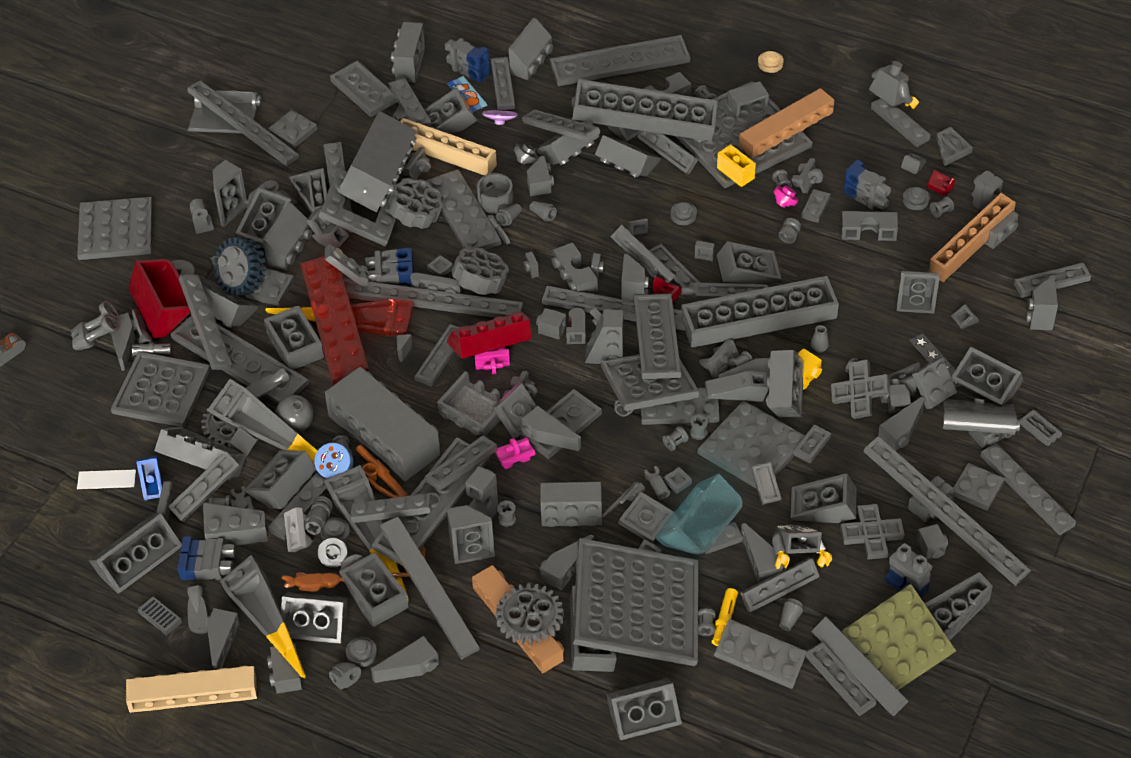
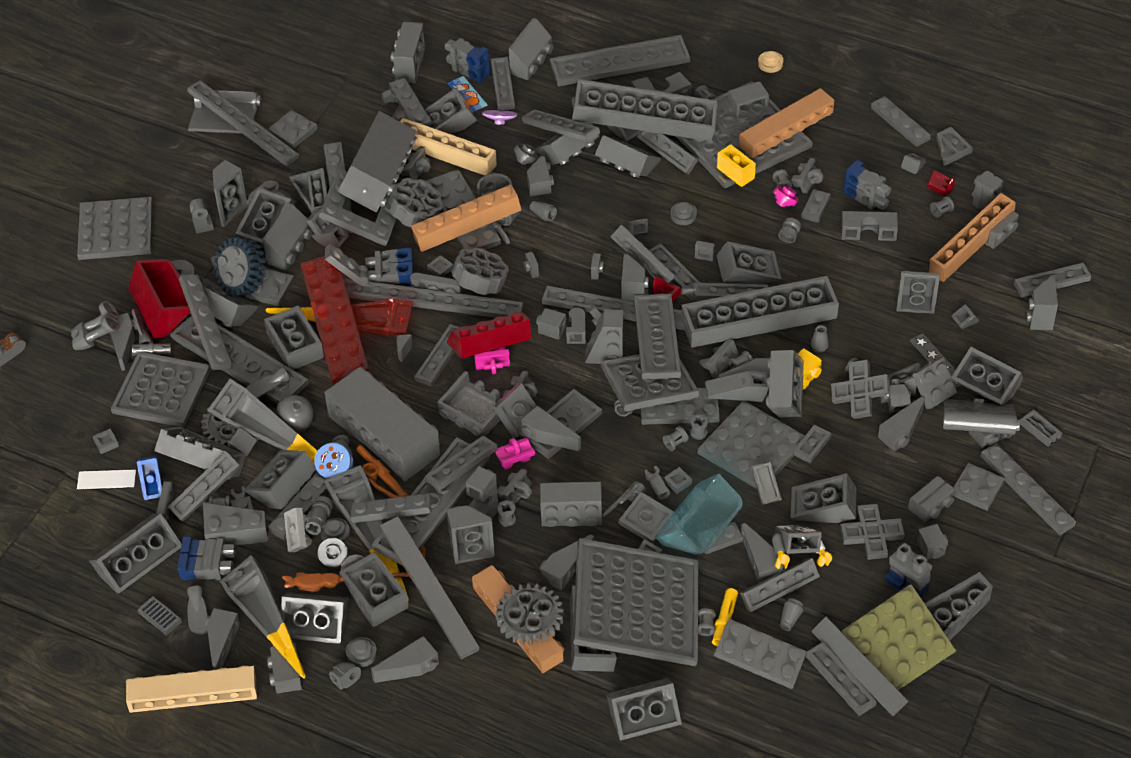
(105, 441): none -> dark grey plate
(361, 88): dark grey plate -> none
(466, 218): none -> medium nougat brick
(516, 480): none -> dark grey hips
(567, 259): dark grey arch -> none
(641, 83): none -> dark grey tile
(892, 85): dark grey torso -> none
(916, 198): dark grey plate -> none
(947, 511): dark grey plate -> none

